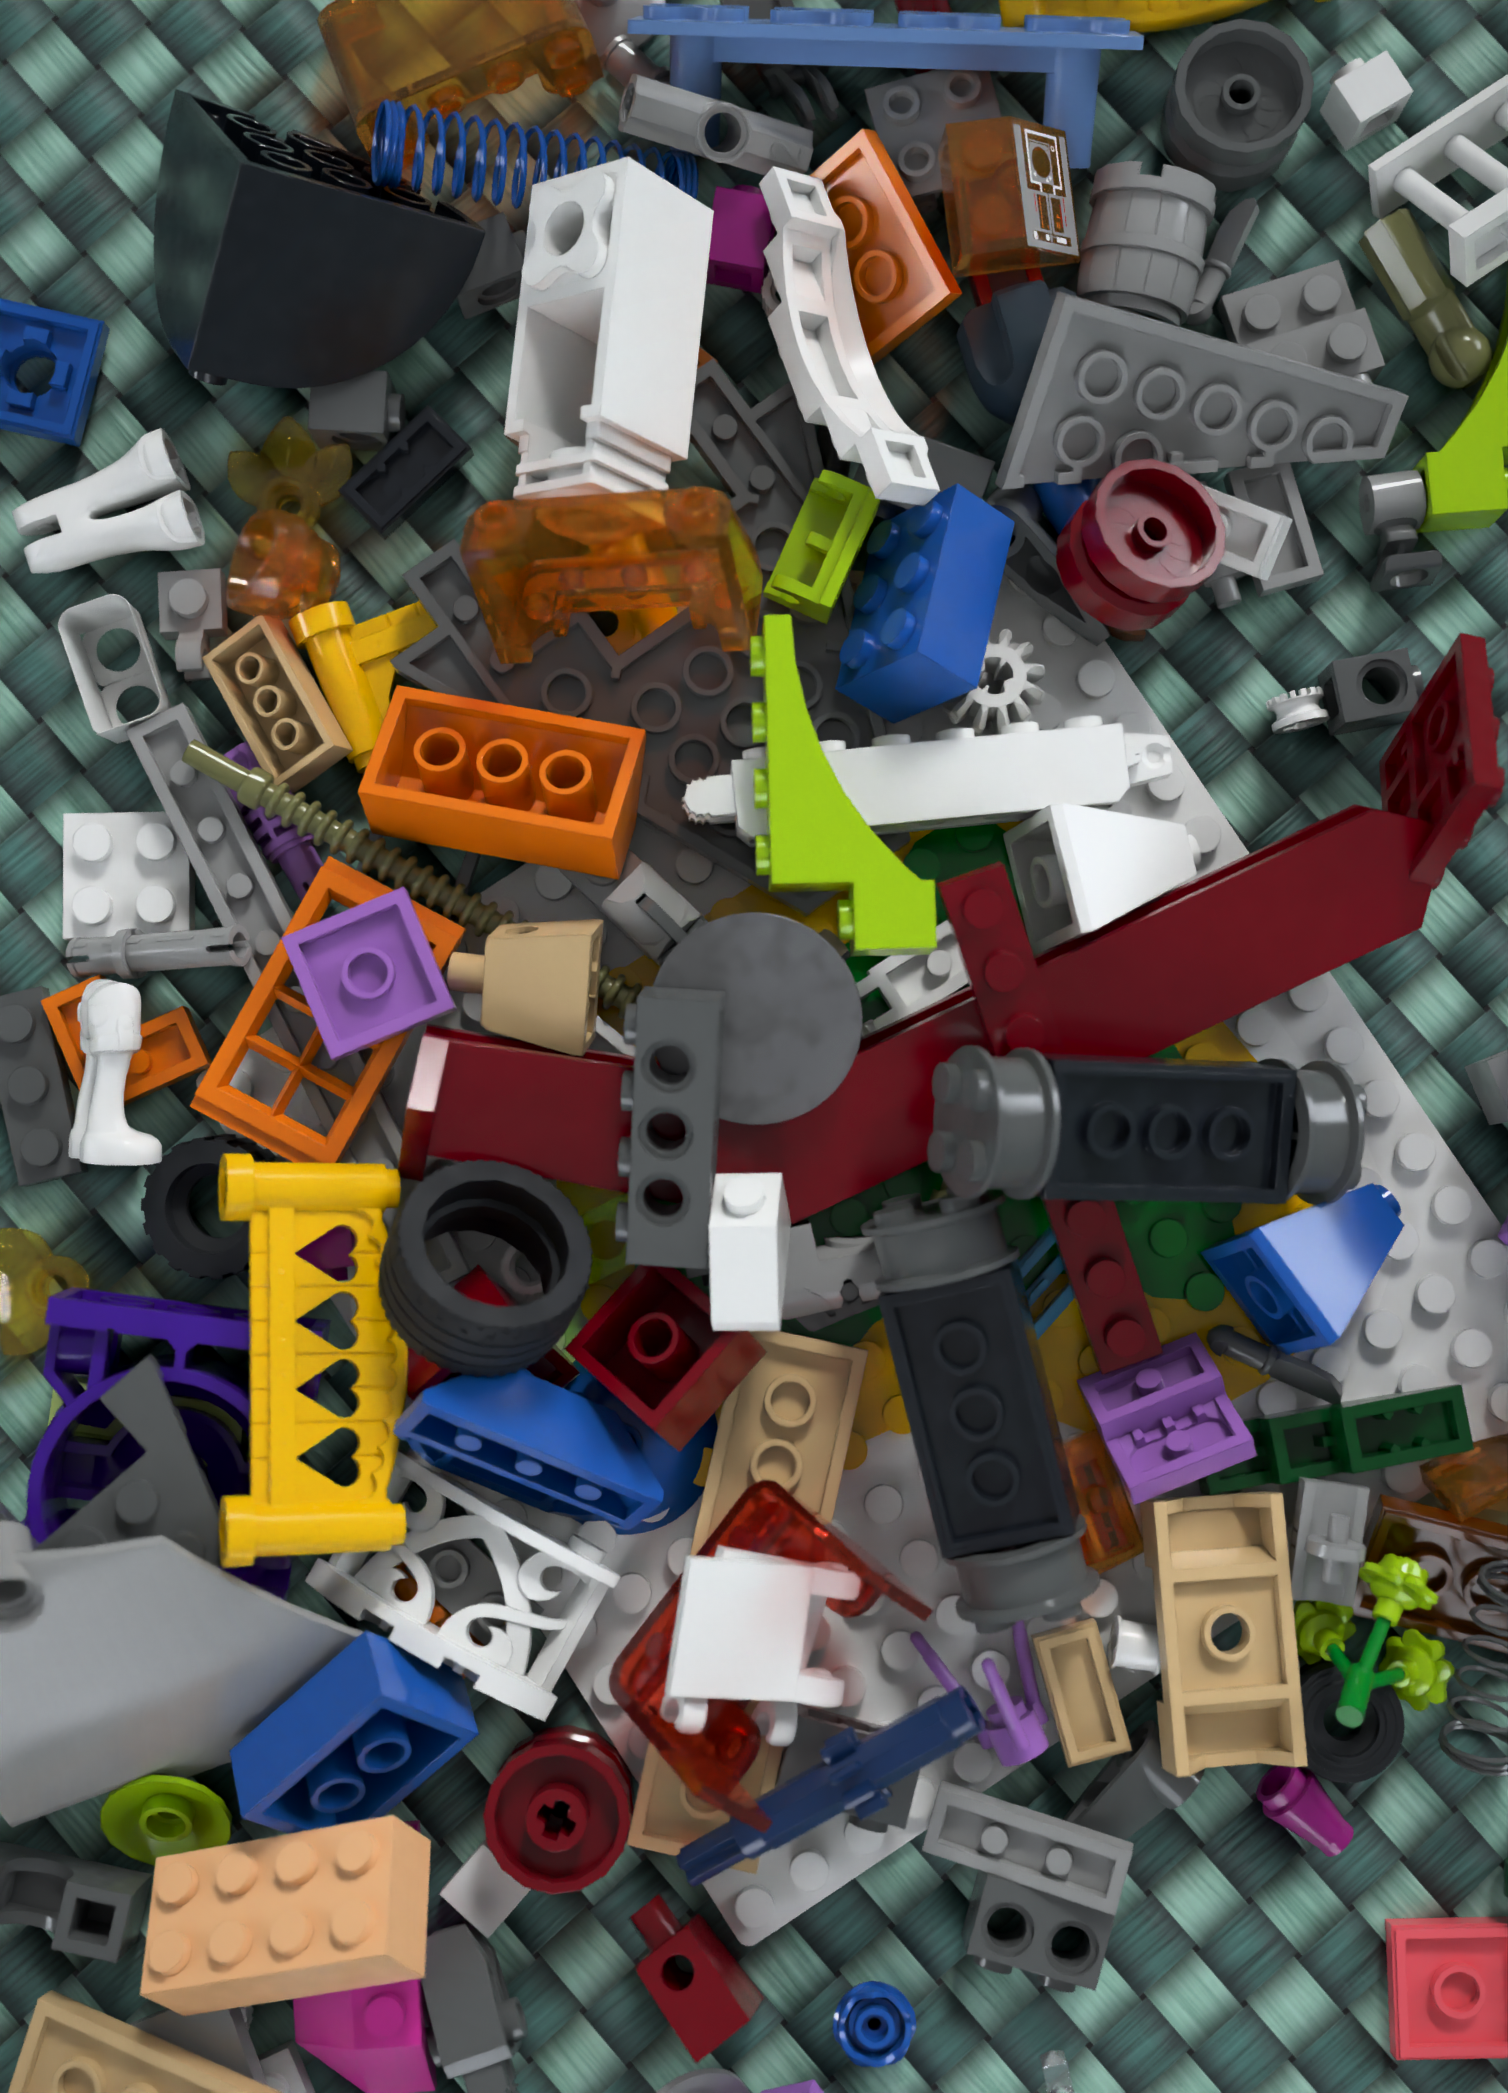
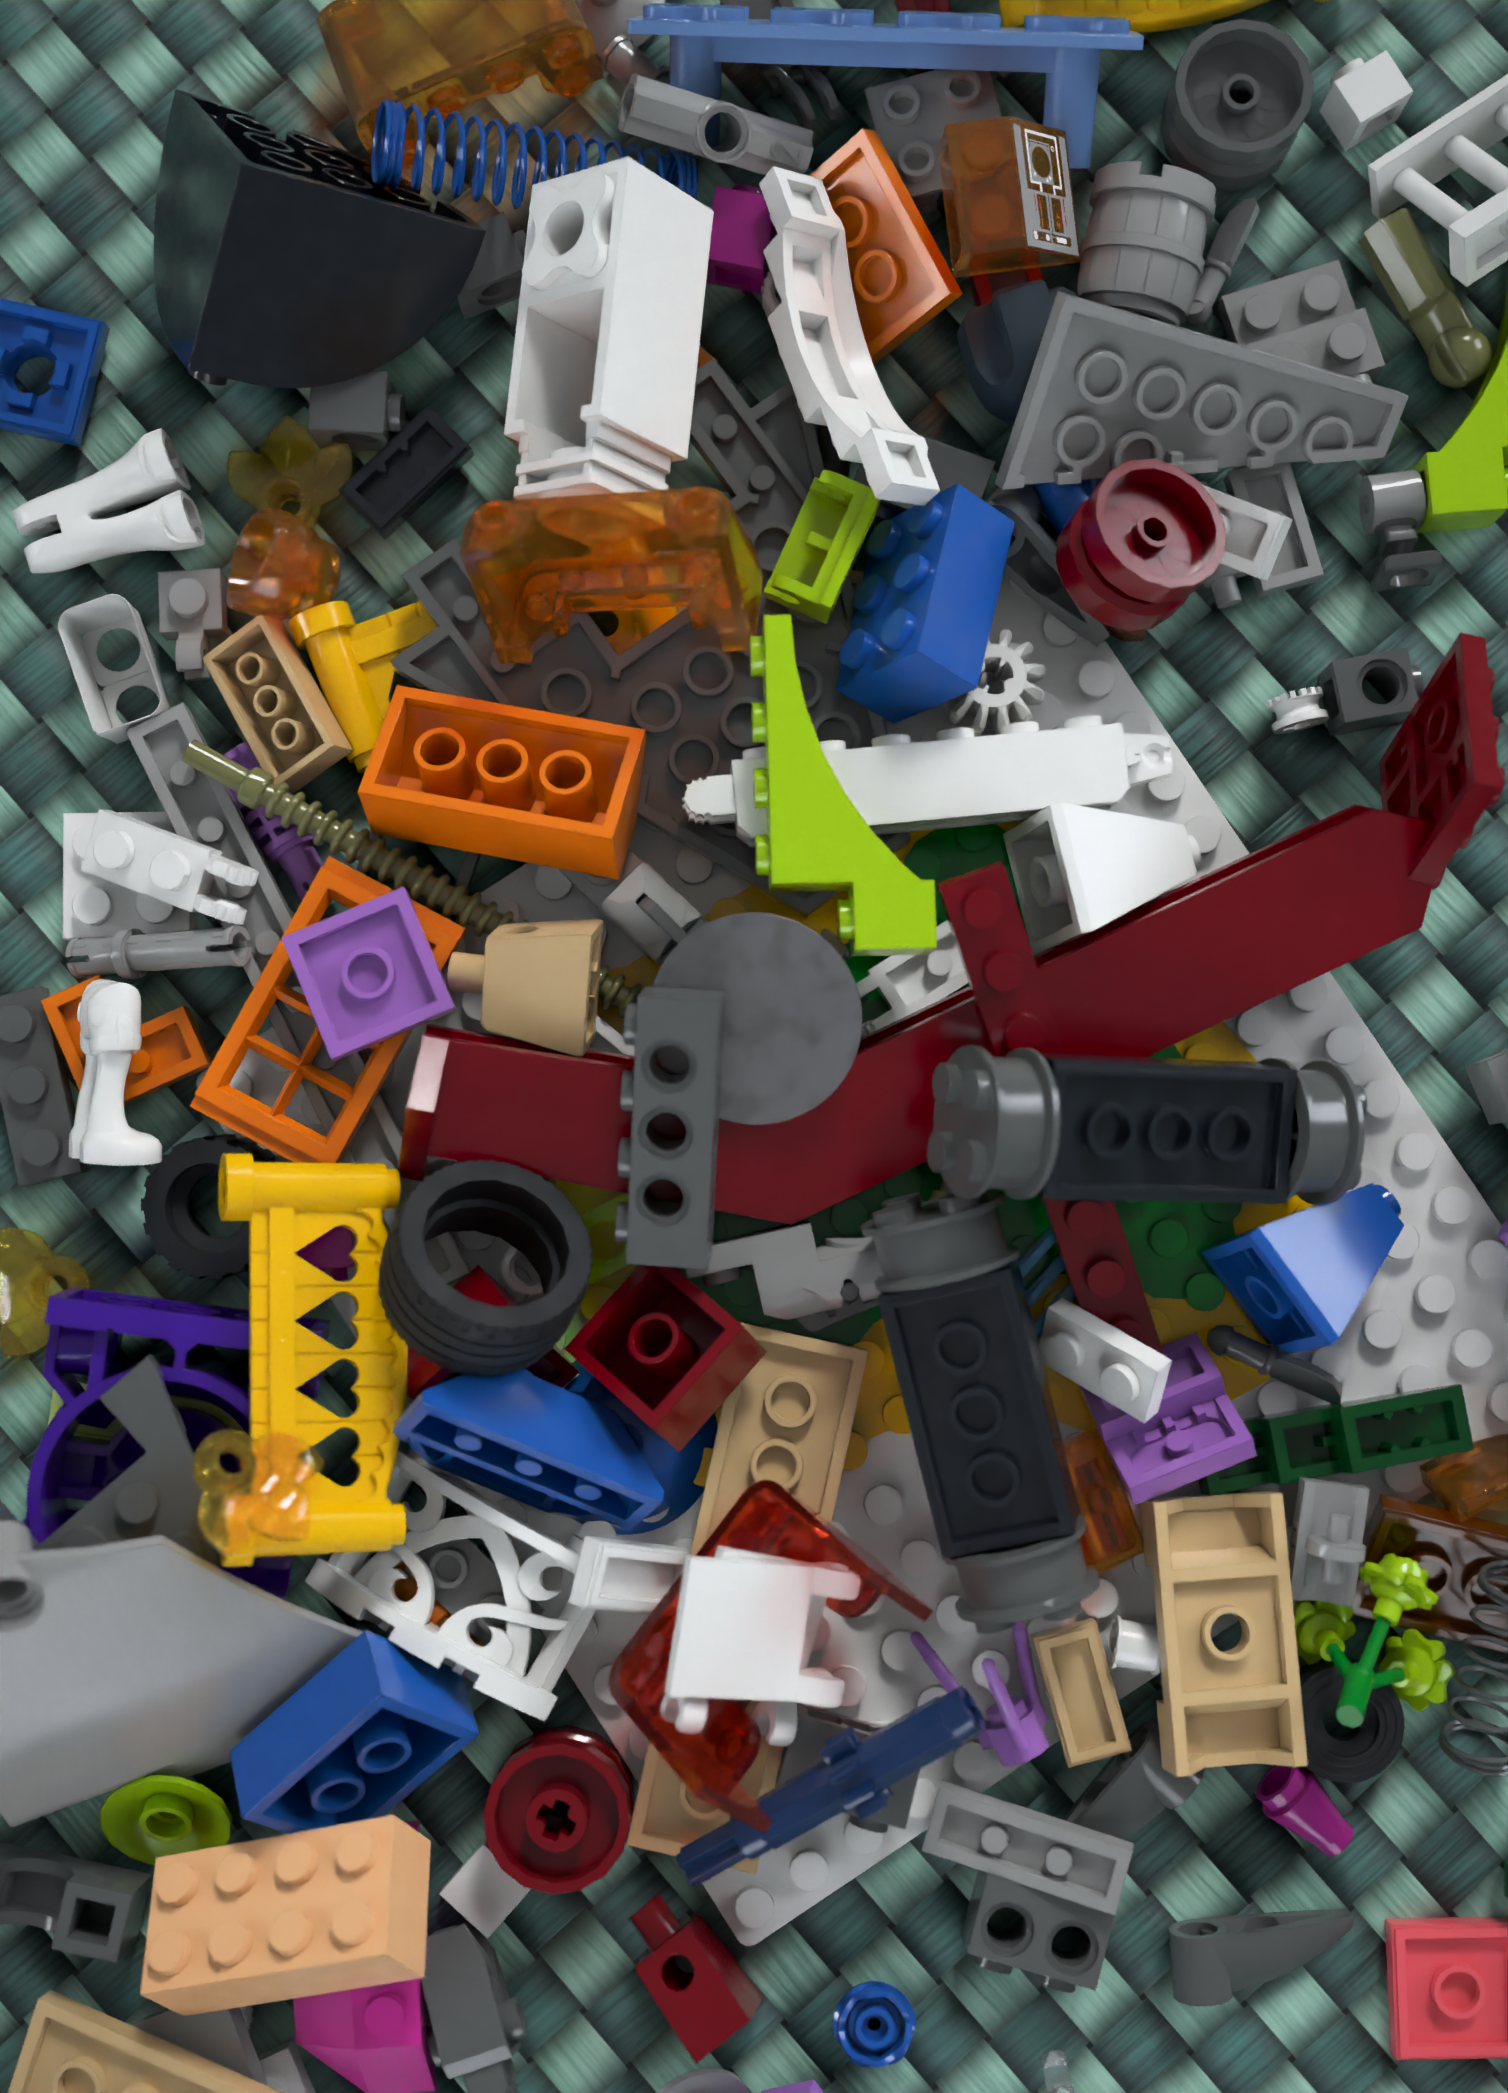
(163, 865): none -> white hinge
(262, 1495): none -> clear yellow plate
(625, 1574): none -> white tile
(748, 1251): white slope -> none
(1104, 1360): none -> white plate
(1241, 1951): none -> dark grey piece

